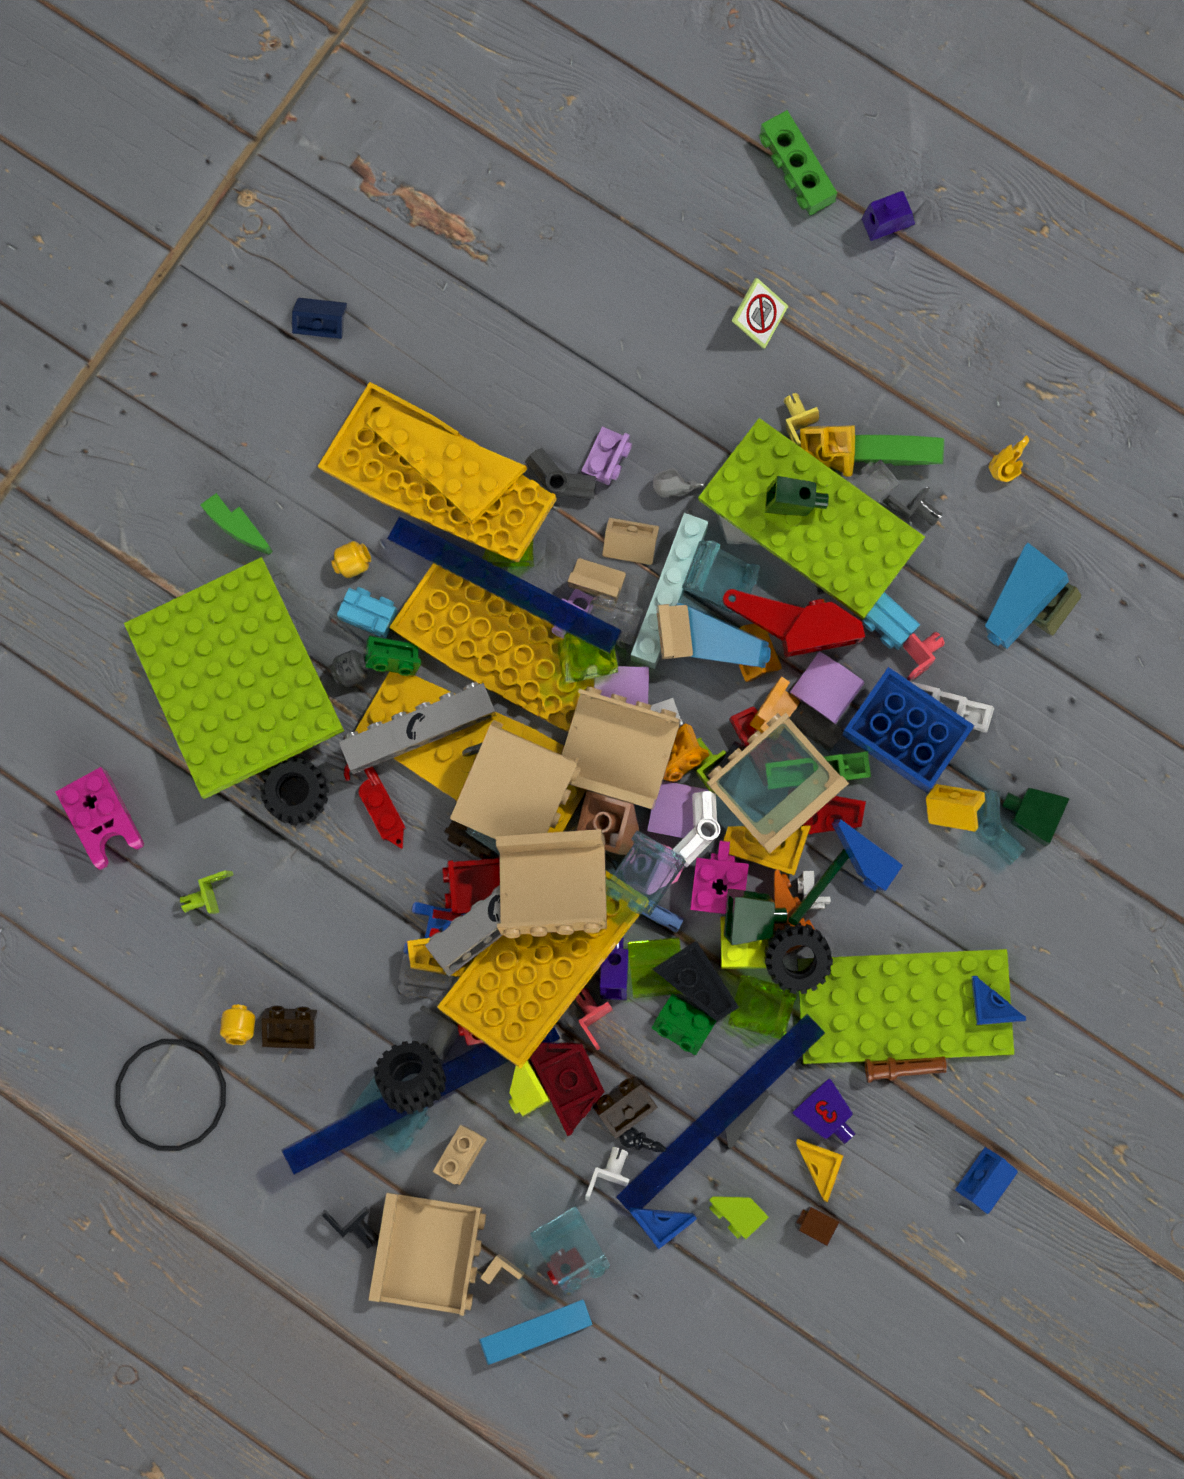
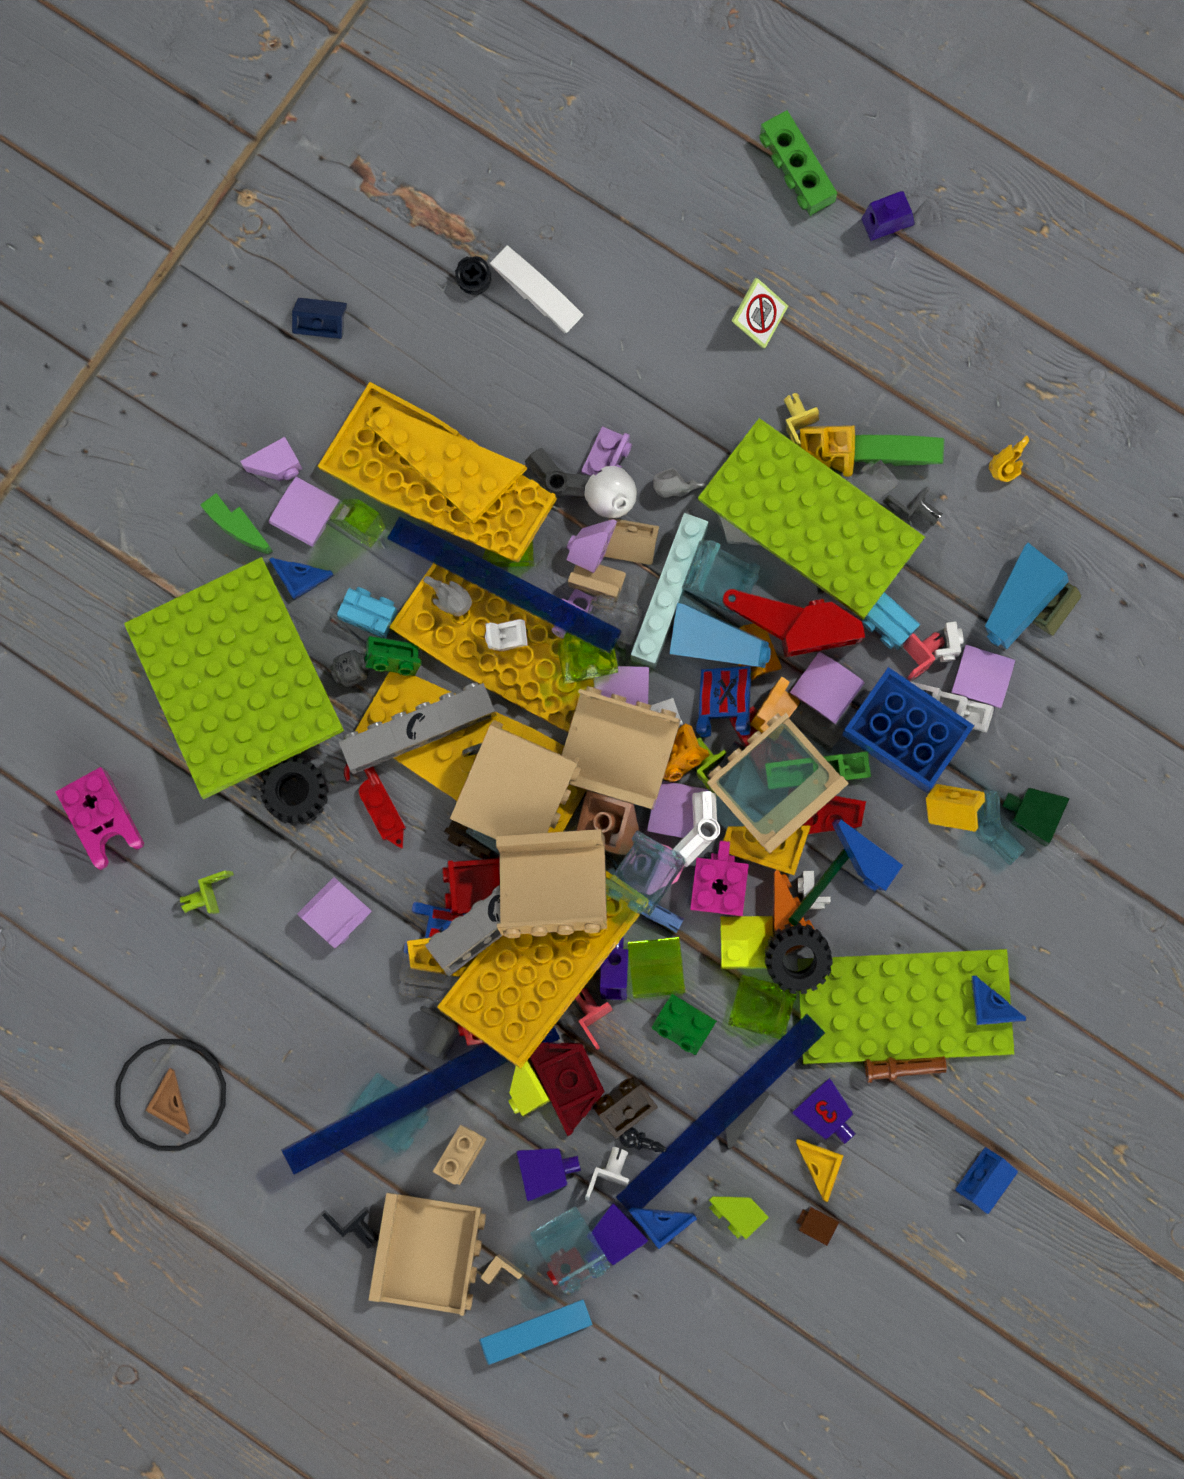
(168, 1103): none -> medium nougat tile
(237, 1025): yellow head -> none
(273, 461): none -> lavender slope
(289, 1027): dark brown bracket -> none
(299, 577): none -> blue tile
(304, 511): none -> lavender slope
(334, 912): none -> lavender slope
(351, 559): yellow head -> none
(359, 520): none -> clear neon green slope
(404, 1061): black tyre -> none
(452, 597): none -> light grey piece
(473, 275): none -> black wheel
(506, 635): none -> white bracket
(536, 288): none -> white slope
(545, 1170): none -> dark purple torso
(590, 545): none -> lavender slope
(611, 492): none -> white cylinder
(617, 1235): none -> dark purple torso
(674, 631): tan panel -> none
(698, 980): black wing -> none
(724, 695): none -> blue flag
(750, 916): dark green torso -> none
(794, 497): dark green torso -> none
(953, 639): none -> white bracket
(983, 676): none -> lavender slope

